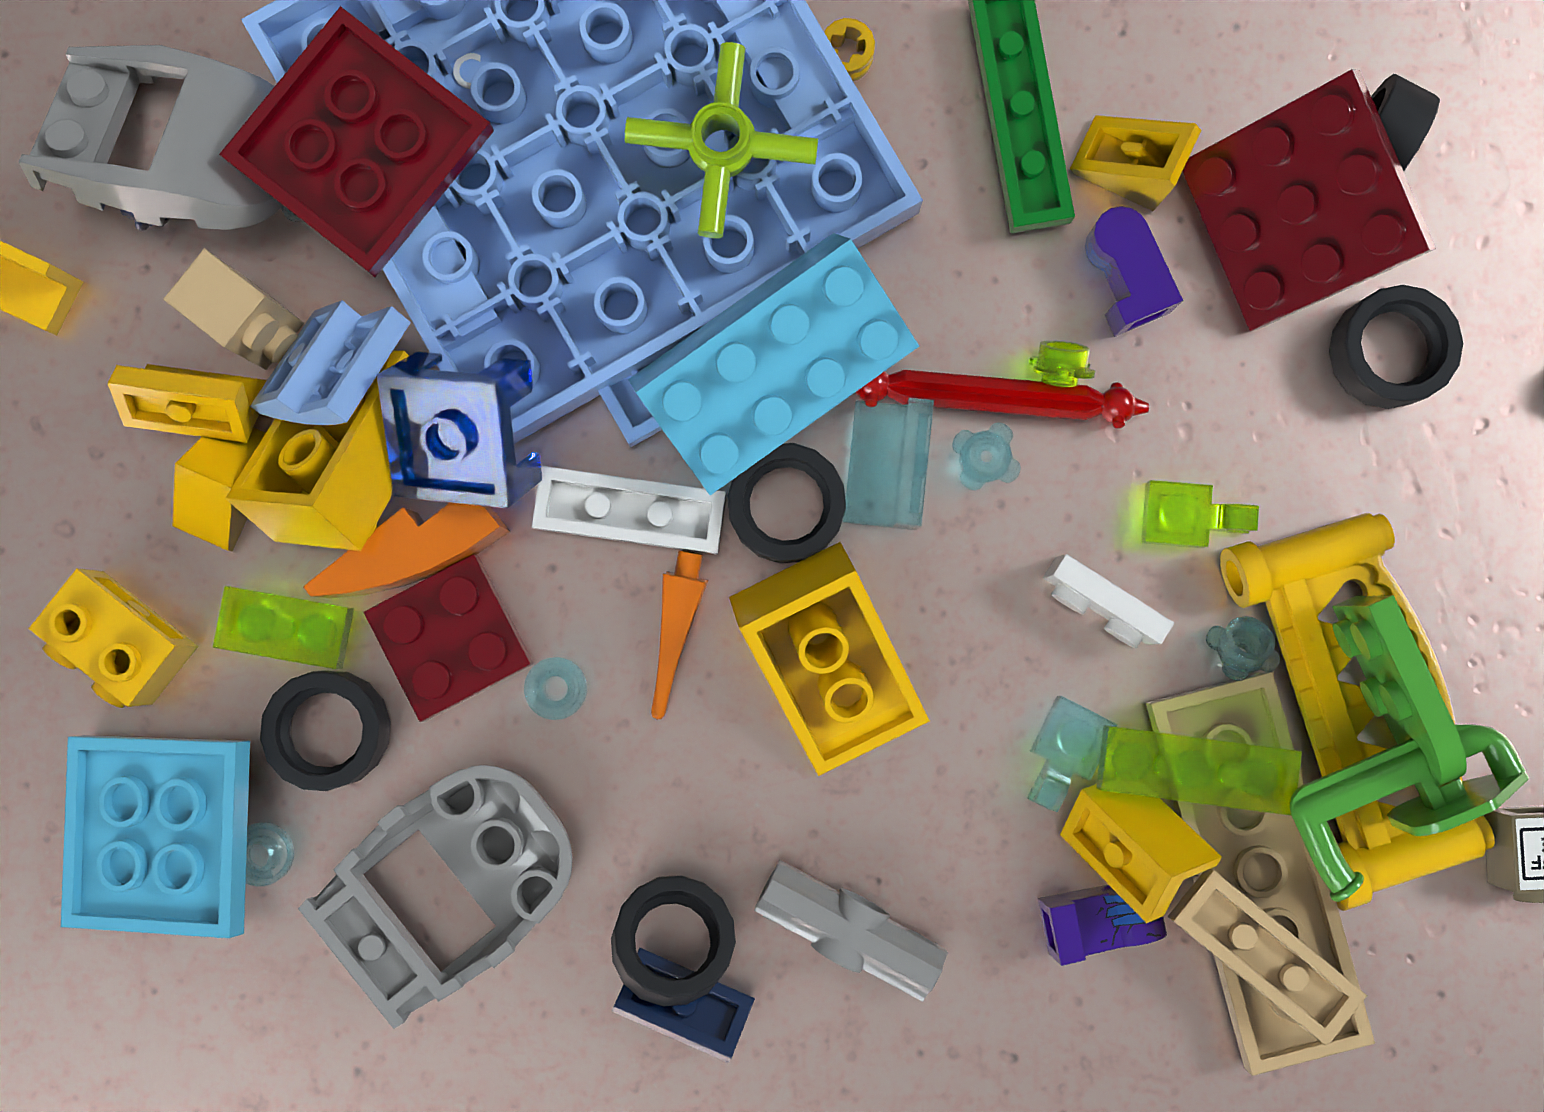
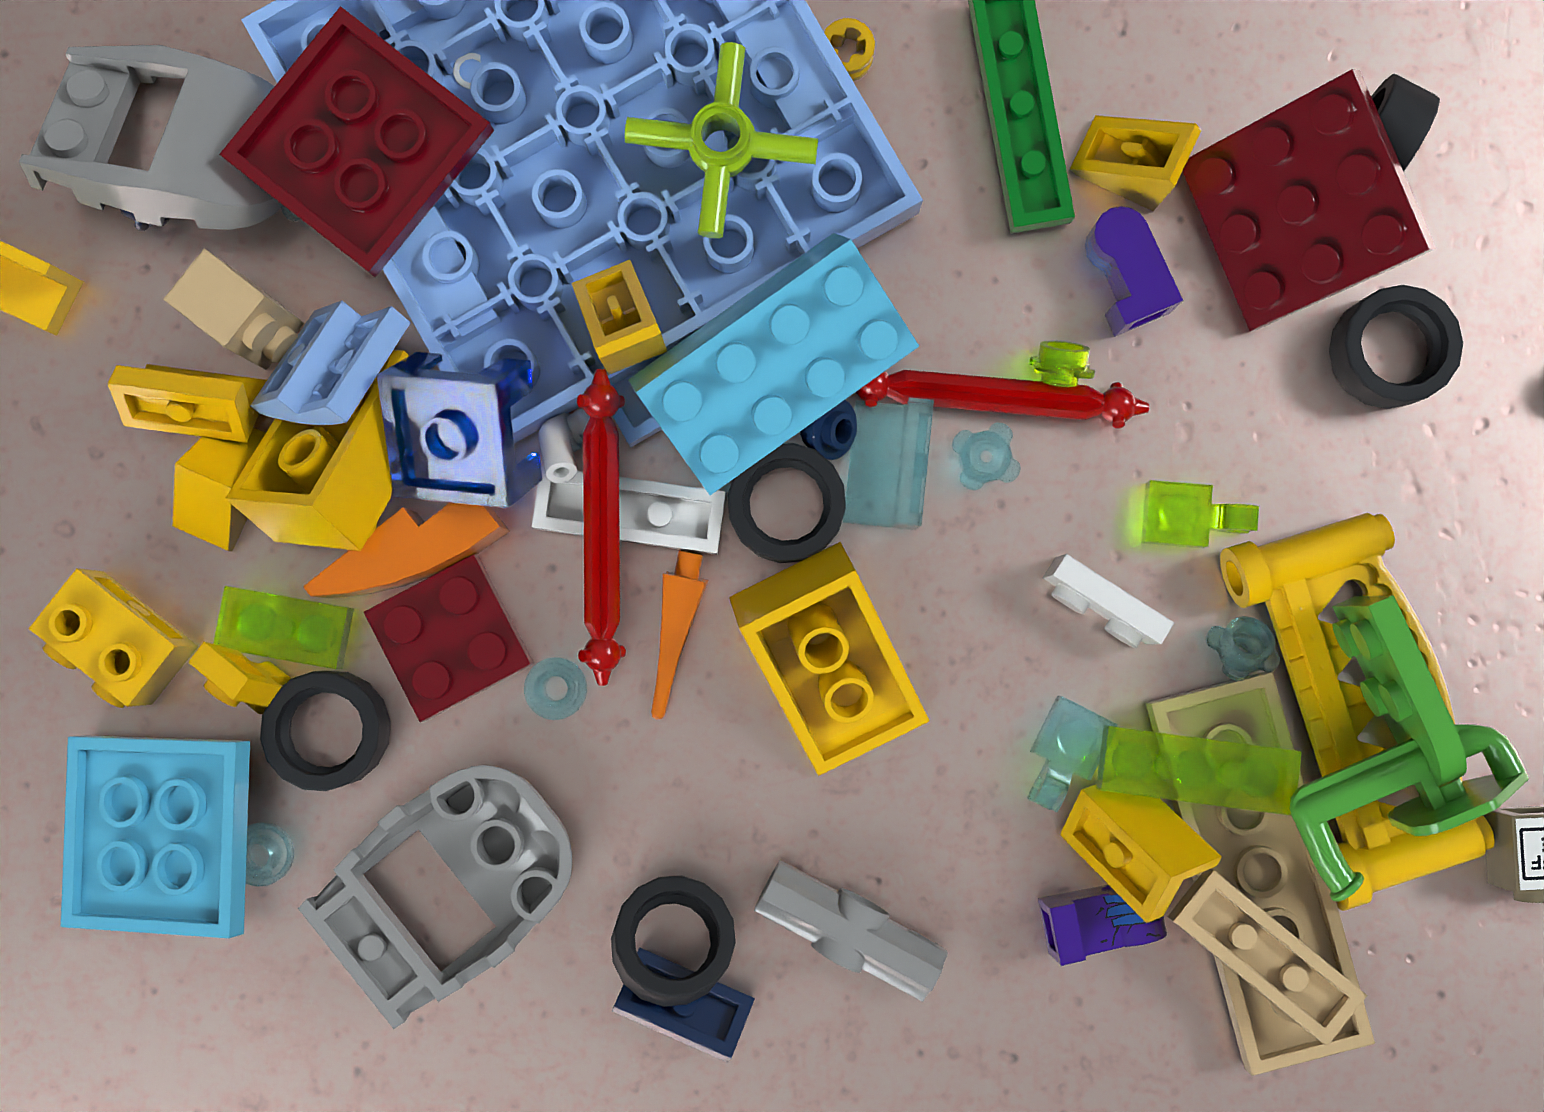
(236, 678): none -> yellow plate
(558, 441): none -> white arm
(601, 527): none -> red wheel
(618, 317): none -> yellow slope
(832, 432): none -> dark blue plate

